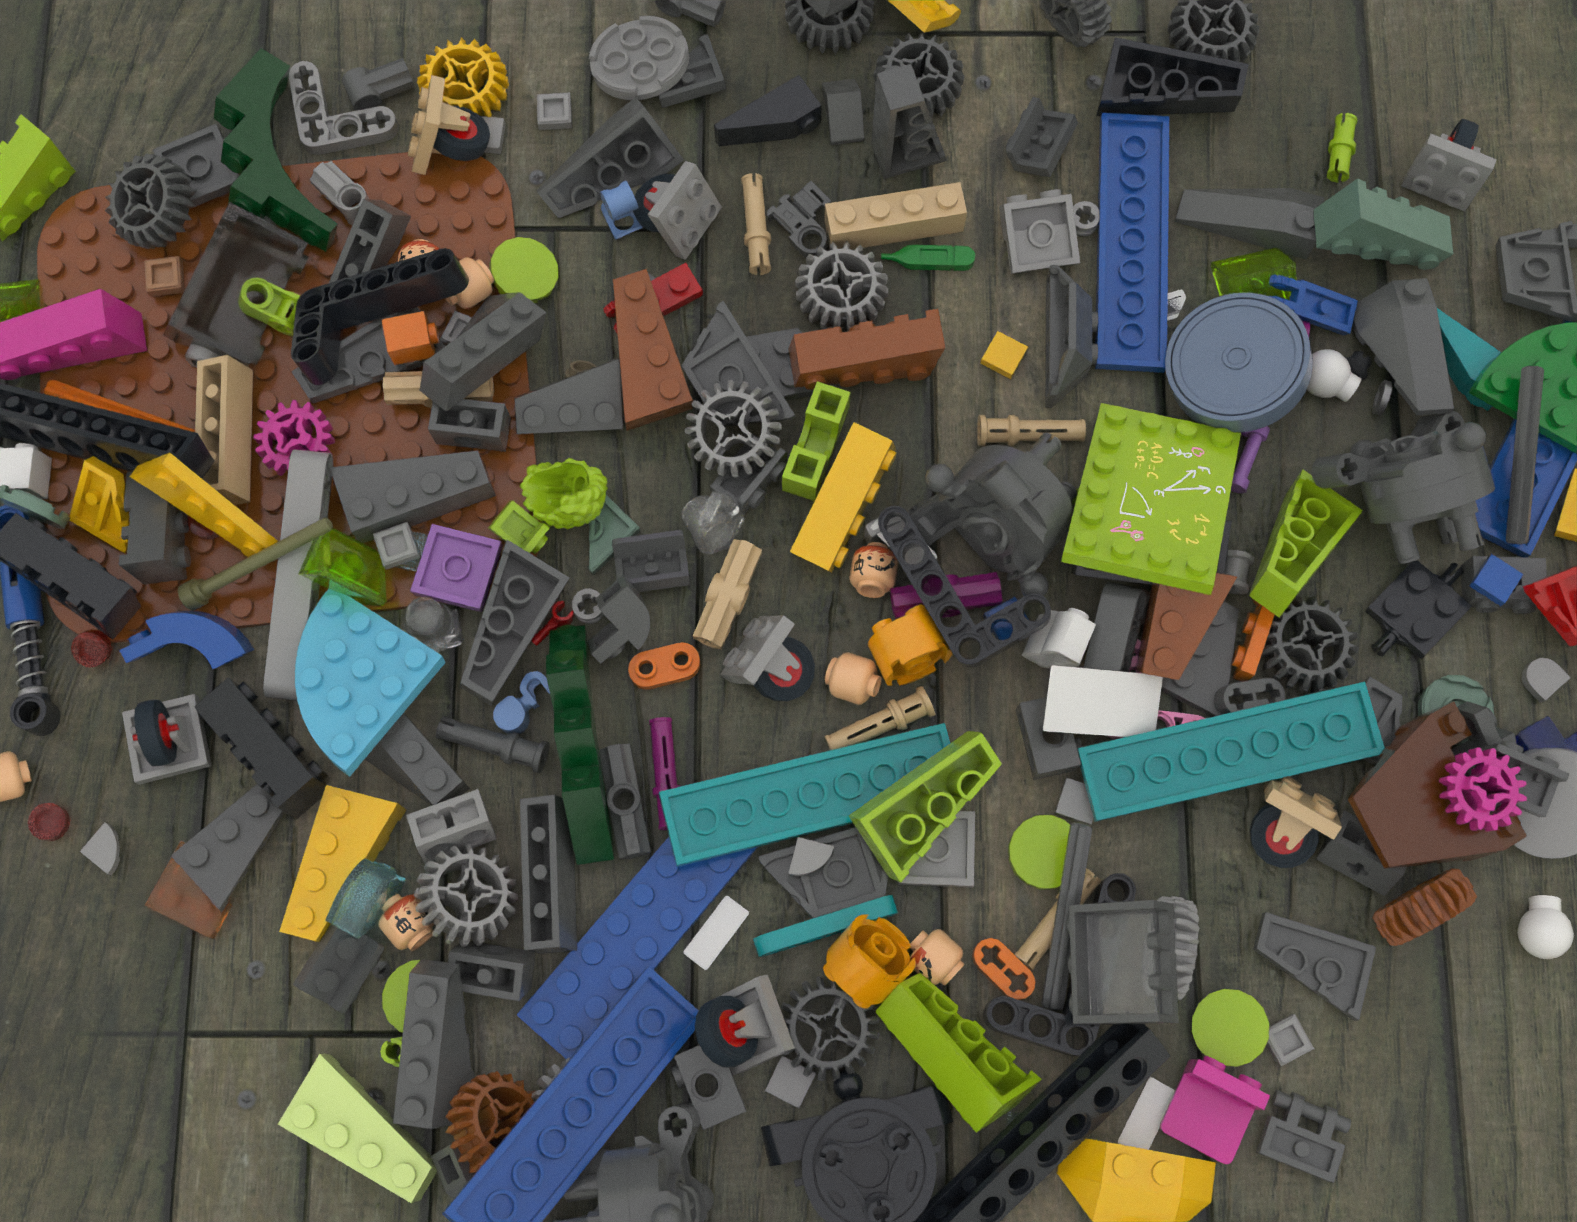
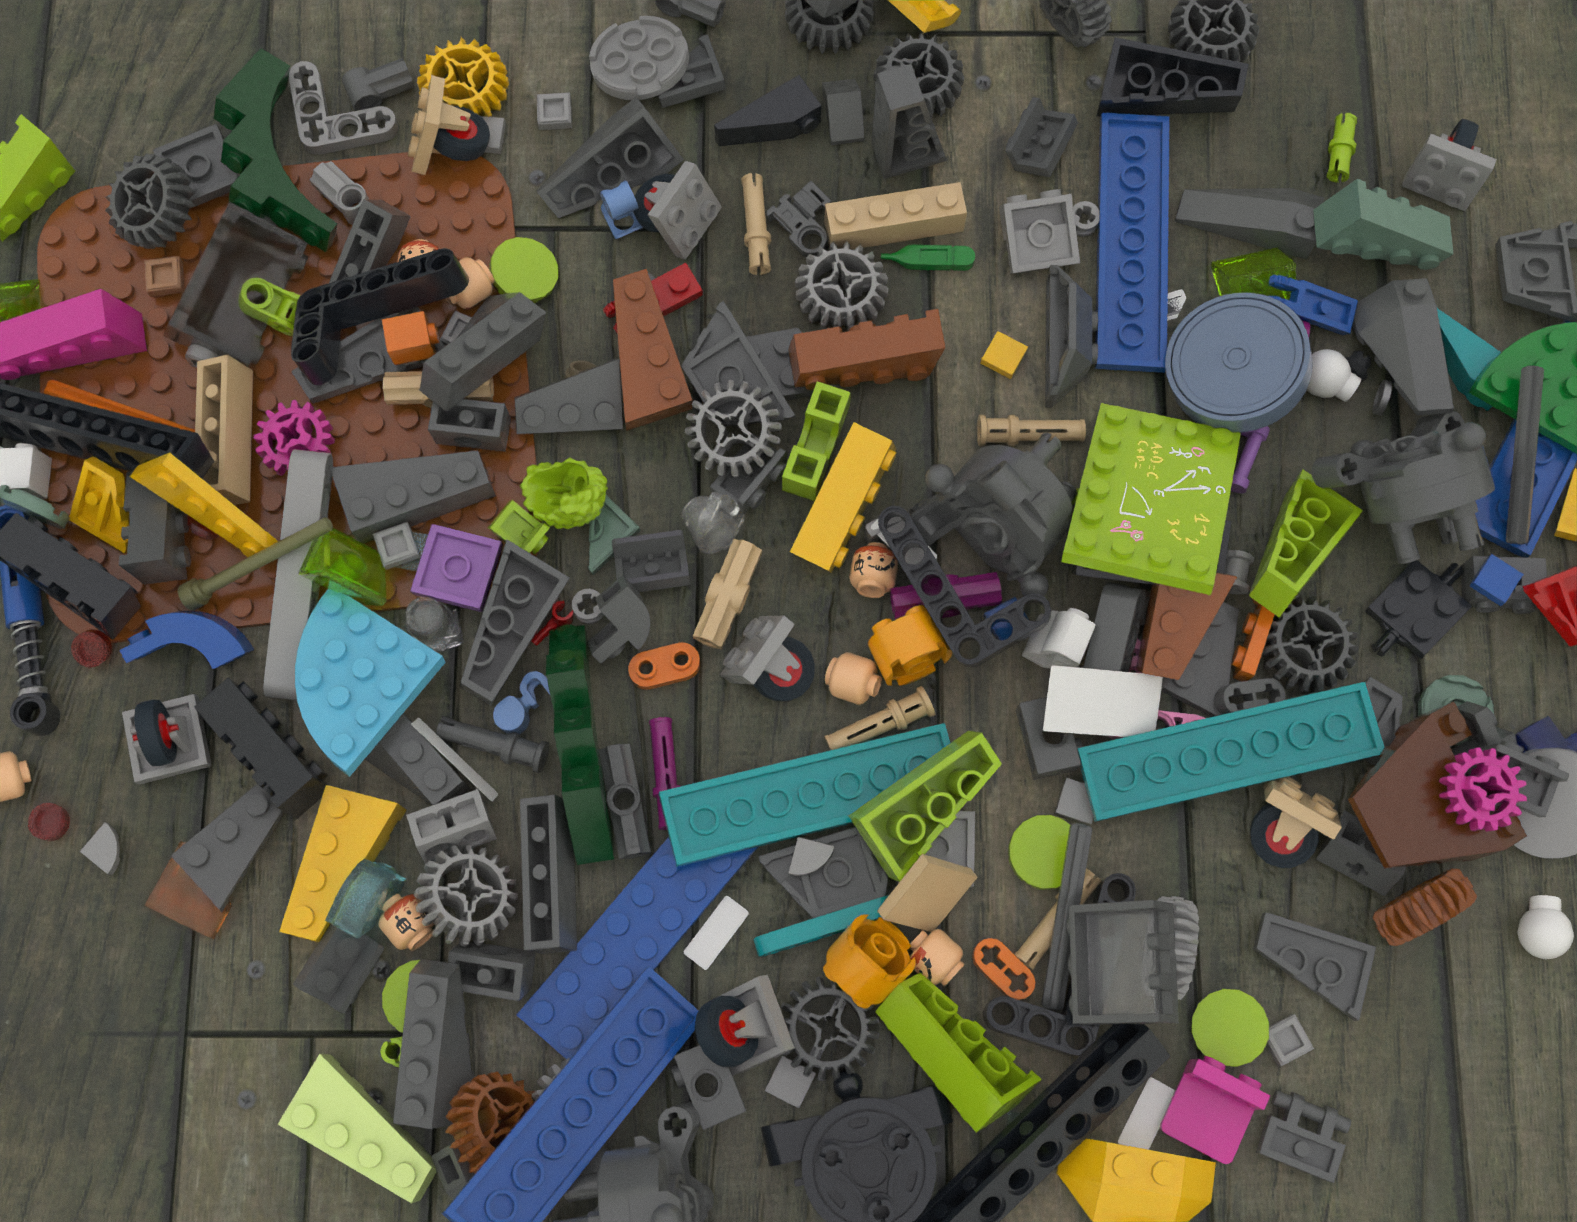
(455, 759): none -> white sticker
(927, 893): none -> tan tile
(1543, 678): light grey tile -> none

